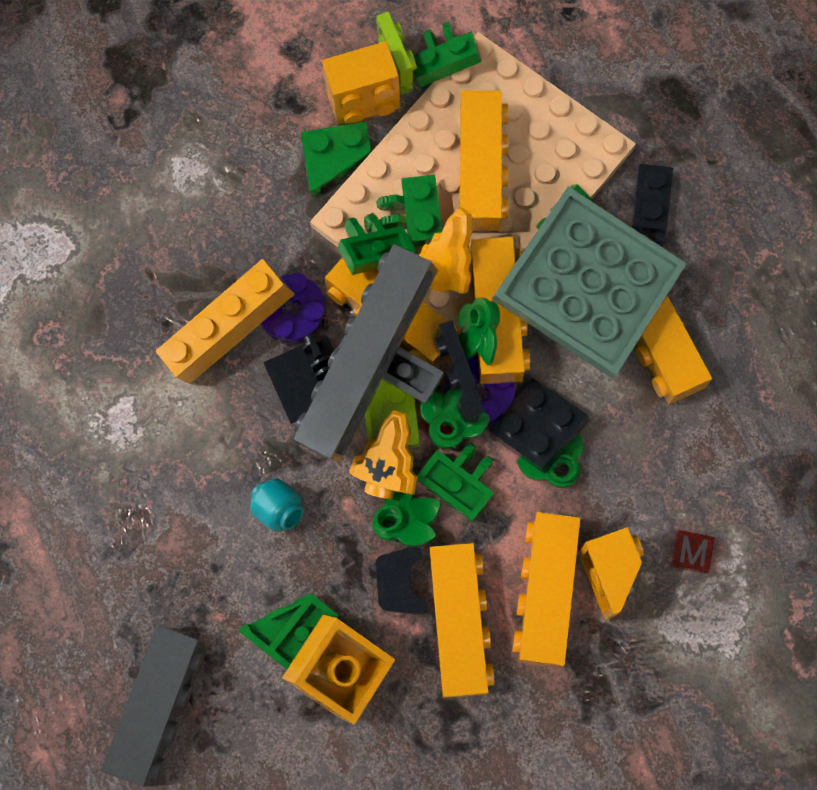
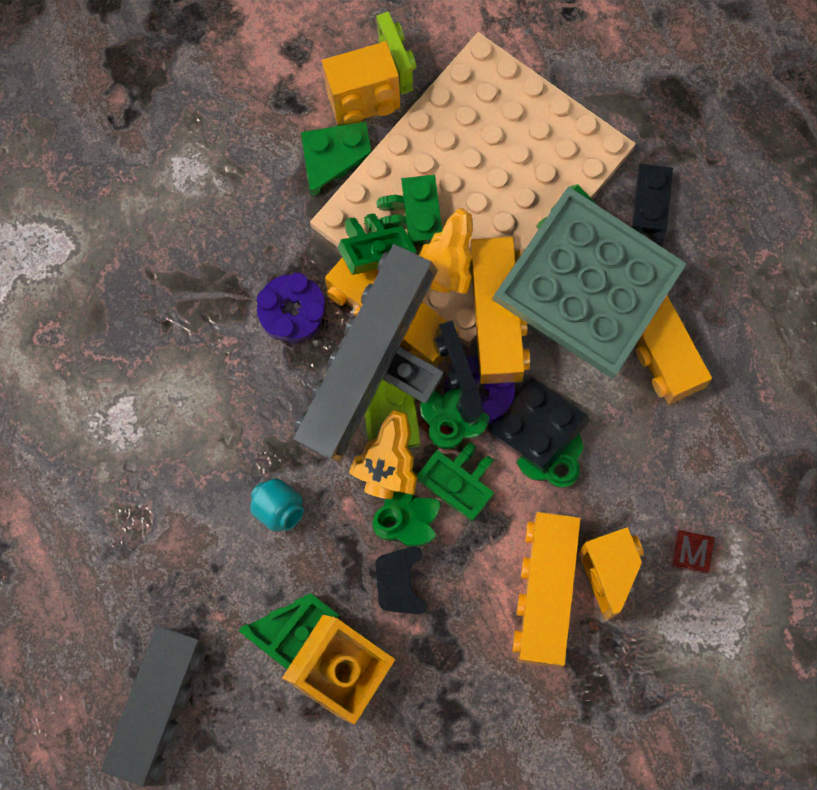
(225, 322): light orange brick -> none
(298, 372): black hinge -> none
(447, 57): green hinge -> none
(459, 621): light orange brick -> none
(478, 327): green plate -> none
(481, 158): light orange brick -> none

